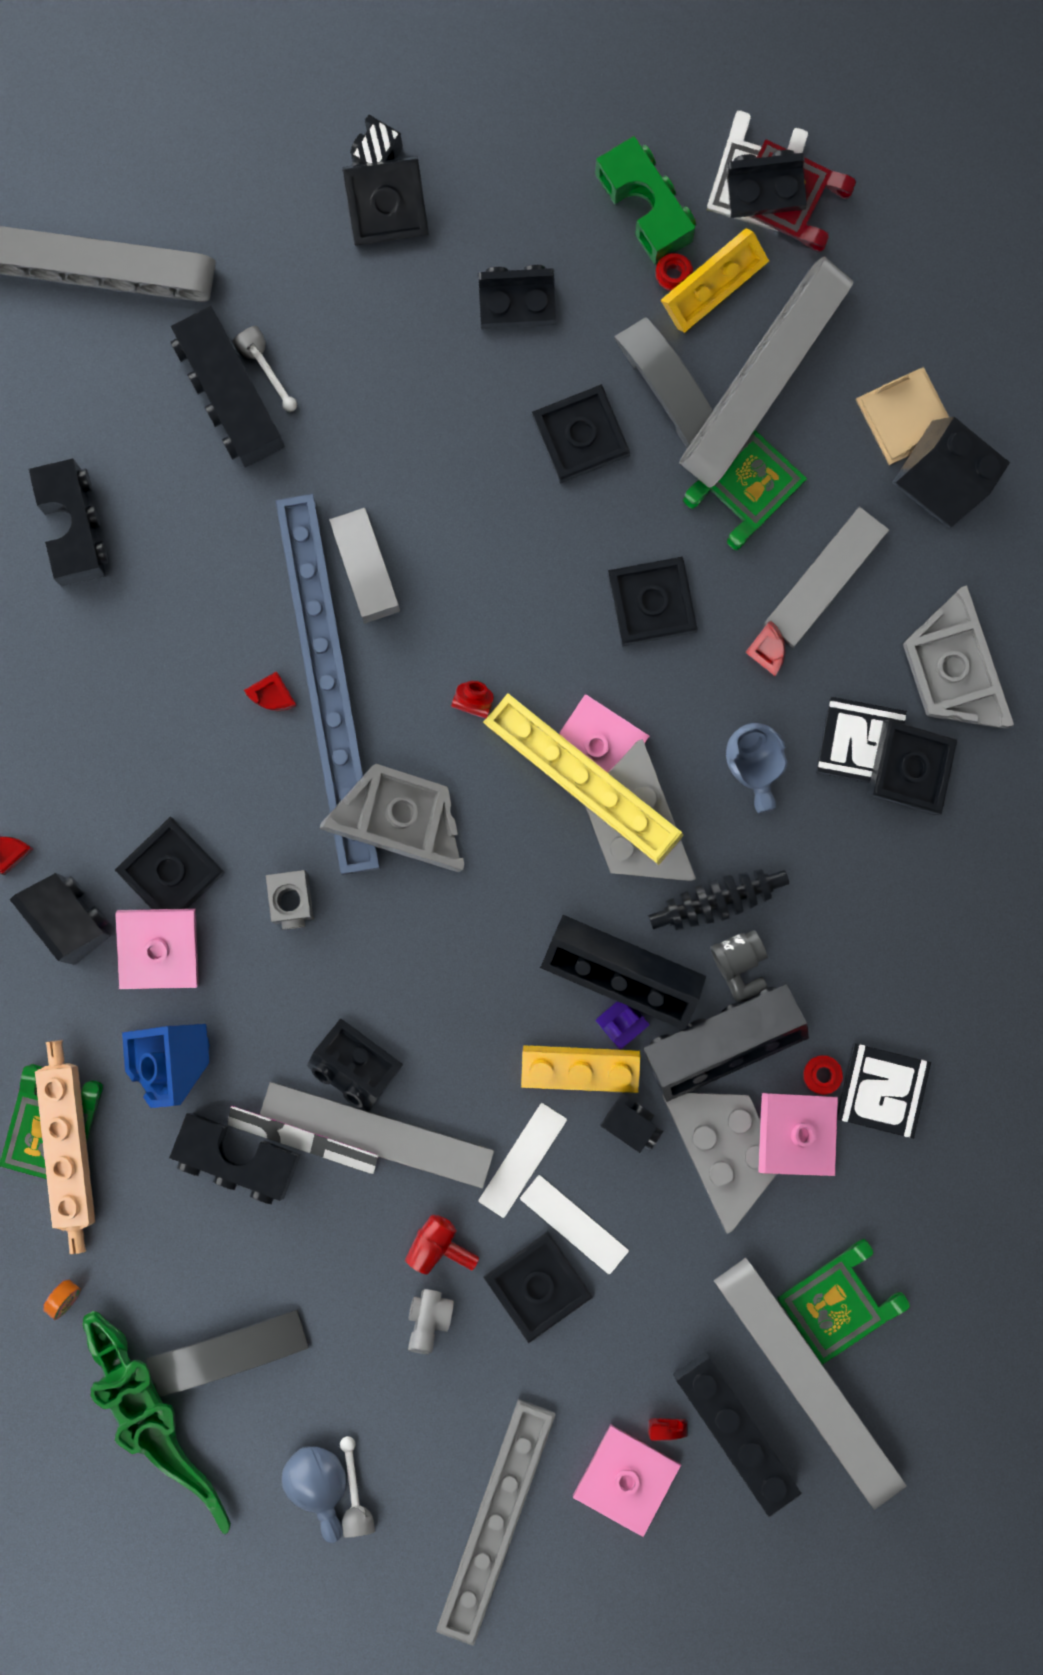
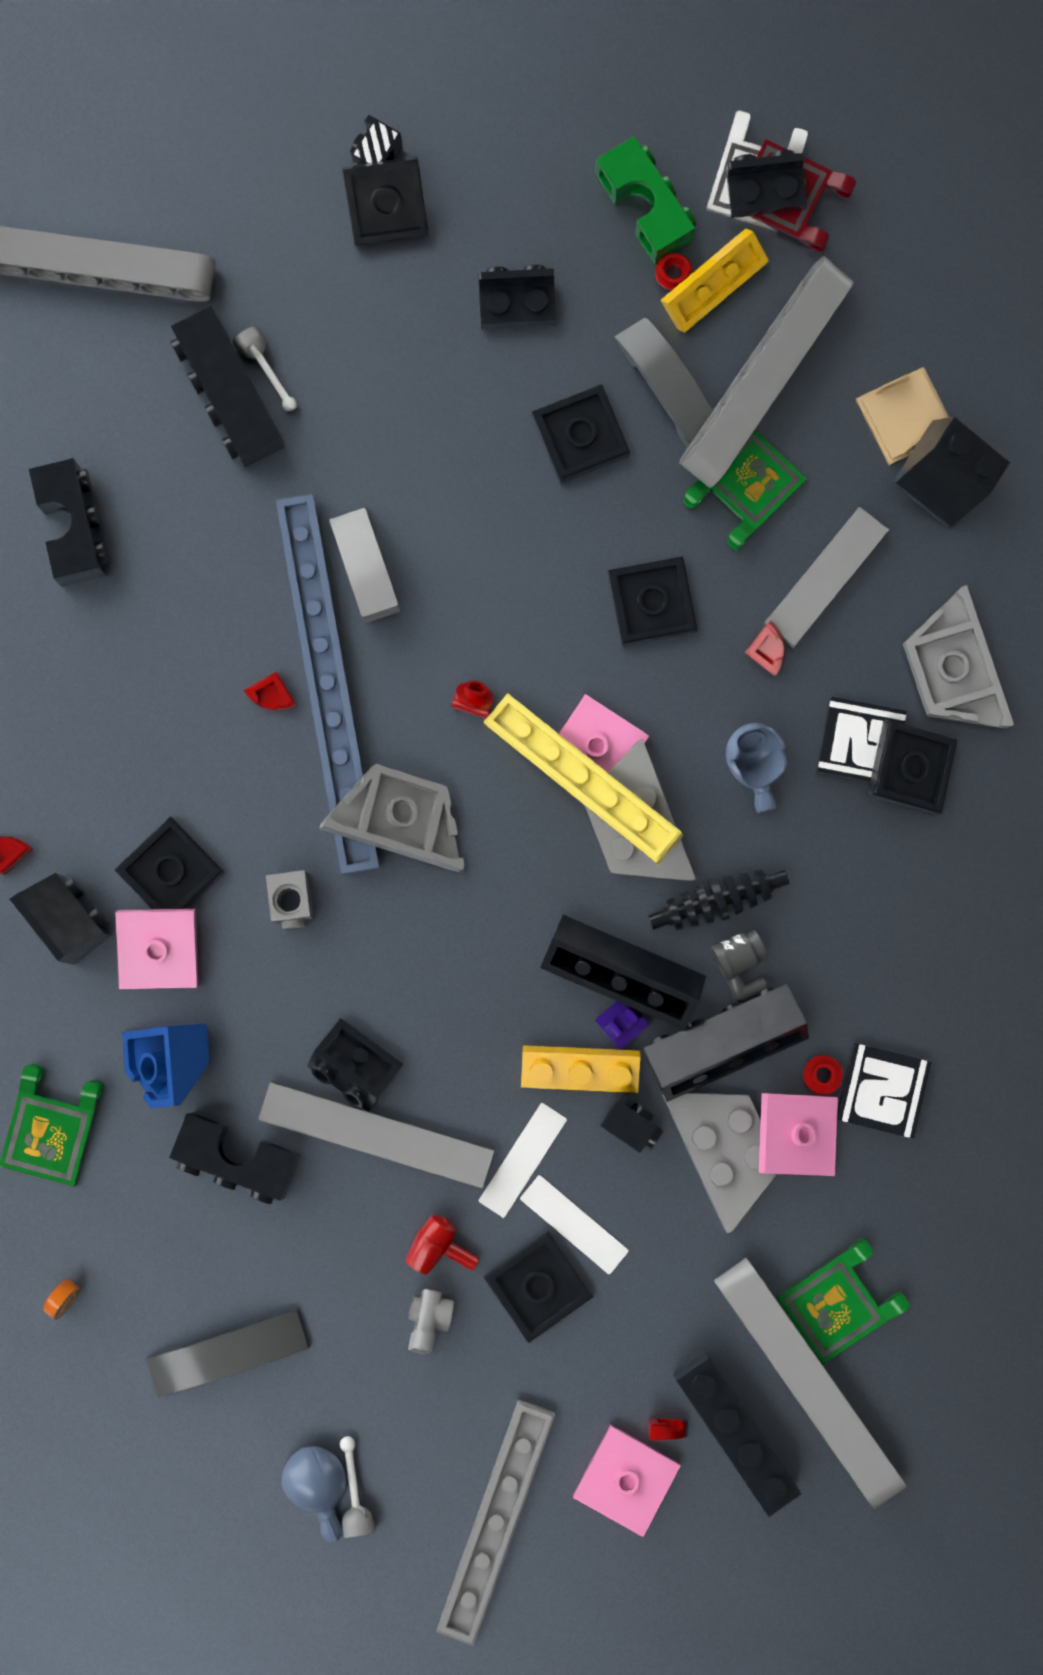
(65, 1147): light nougat plate -> none
(142, 1418): green animal -> none
(302, 1139): sticker -> none

